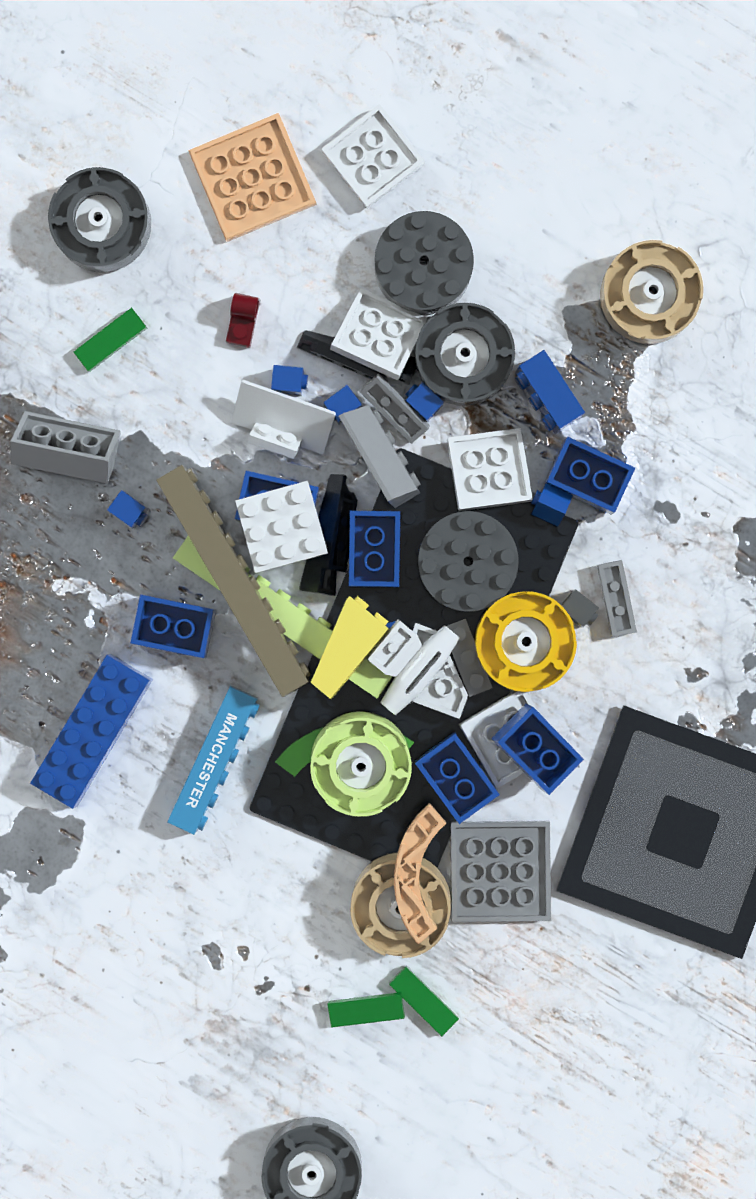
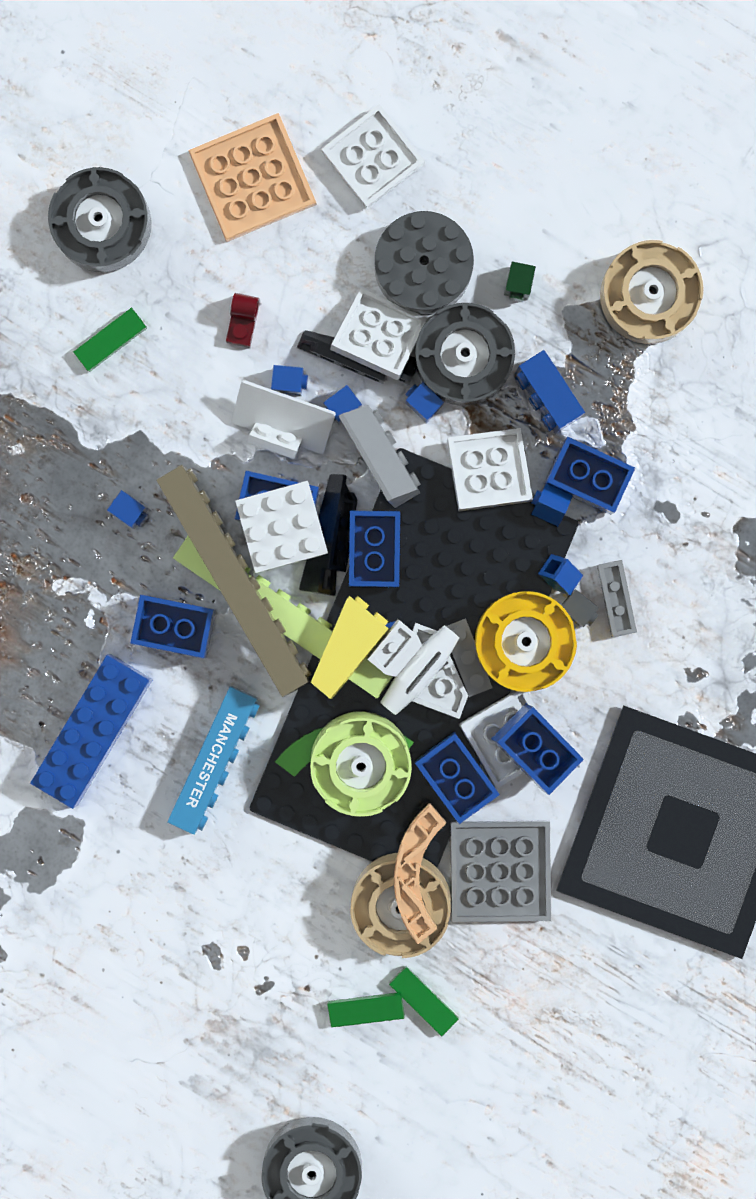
(65, 447): light grey slope -> none
(394, 408): light grey plate -> none
(472, 537): dark grey piece -> none
(519, 281): none -> dark green brick
(560, 574): none -> blue brick

